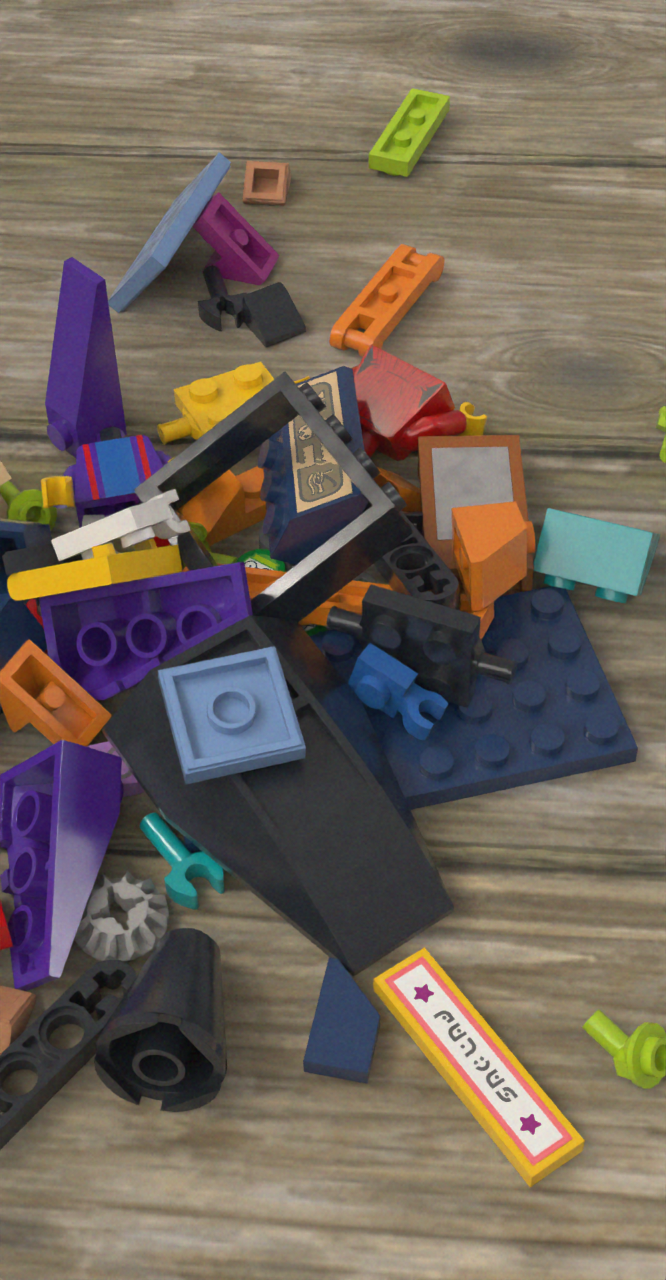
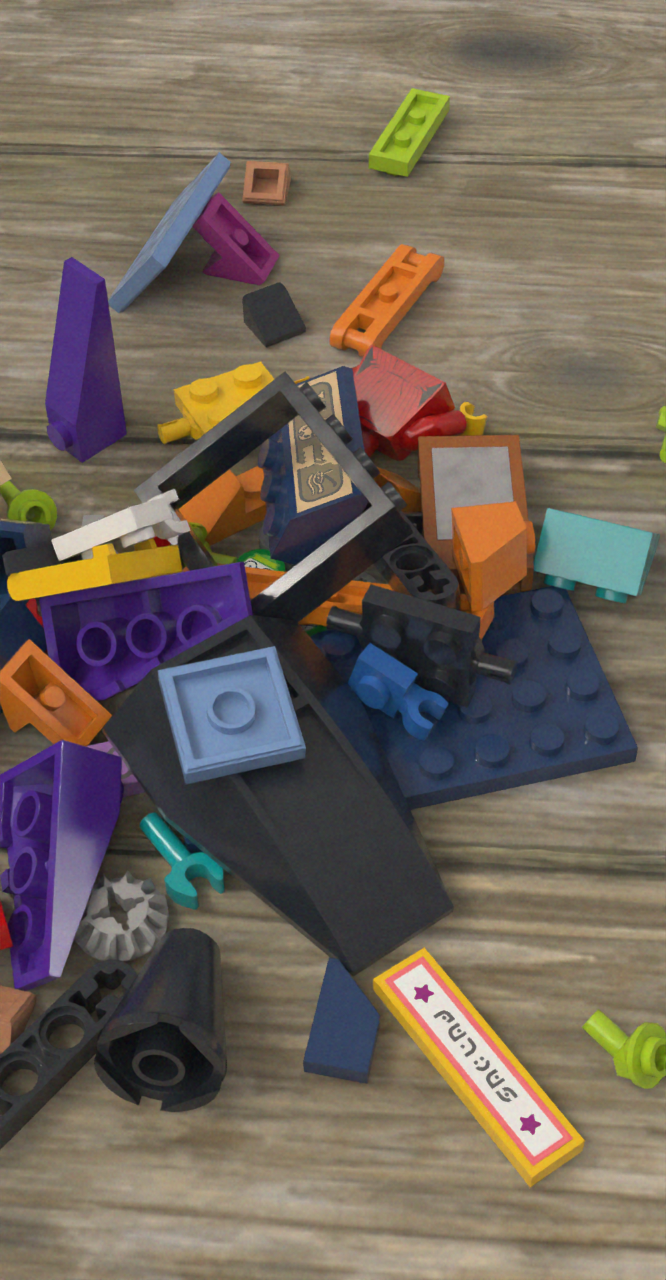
(104, 475): torso -> none
(220, 300): black bar -> none

